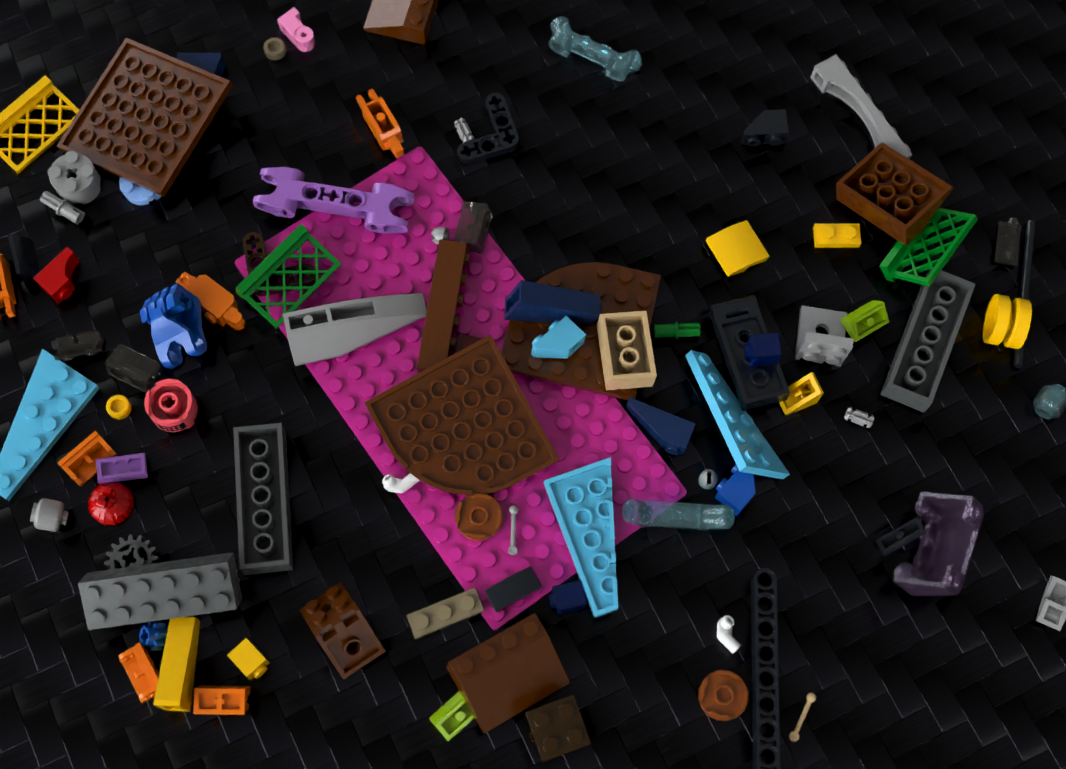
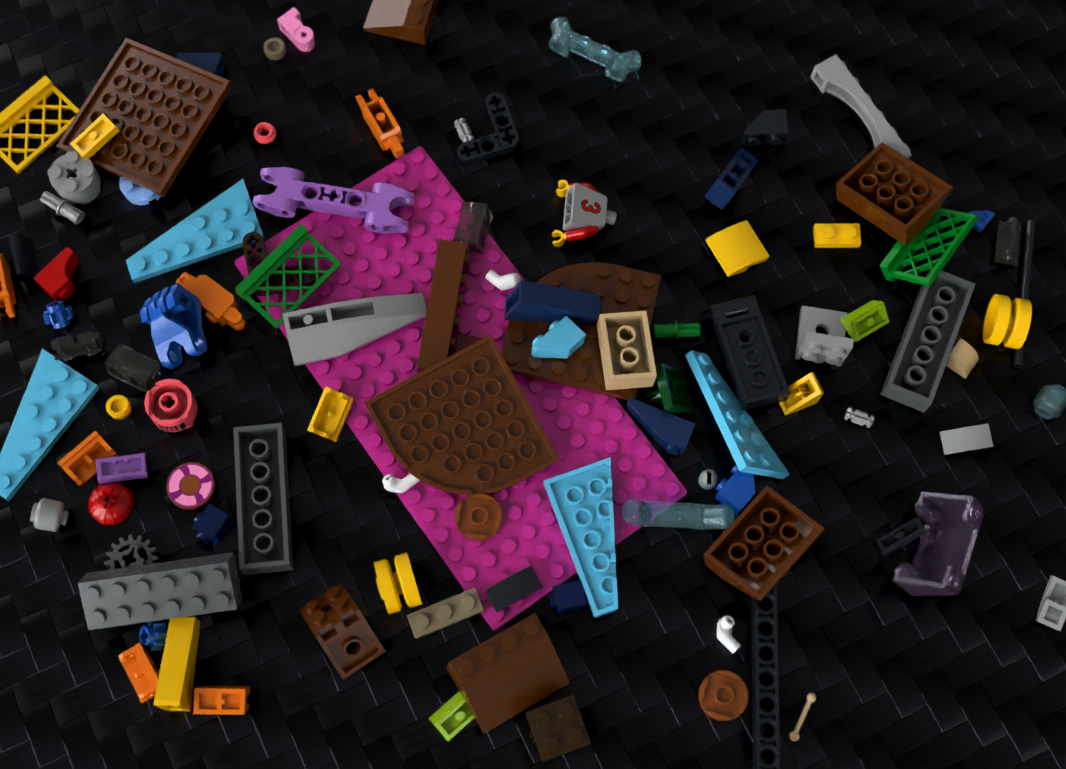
(58, 314): none -> blue gear
(94, 137): none -> yellow plate
(190, 486): none -> tile
(202, 235): none -> medium azure wing
(211, 524): none -> clear blue brick
(249, 659): yellow brick -> none
(264, 127): none -> coral plate
(330, 414): none -> yellow hinge
(397, 583): none -> yellow wheel
(440, 233): light grey hinge -> none
(503, 282): none -> white arm
(512, 550): light grey hinge -> none
(583, 212): none -> light grey torso
(672, 391): none -> dark green tile
(731, 178): none -> dark blue slope
(762, 544): none -> reddish brown slope
(763, 349): clear blue brick -> none
(962, 358): none -> tan brick
(966, 439): none -> light grey slope
(984, 218): none -> blue tile

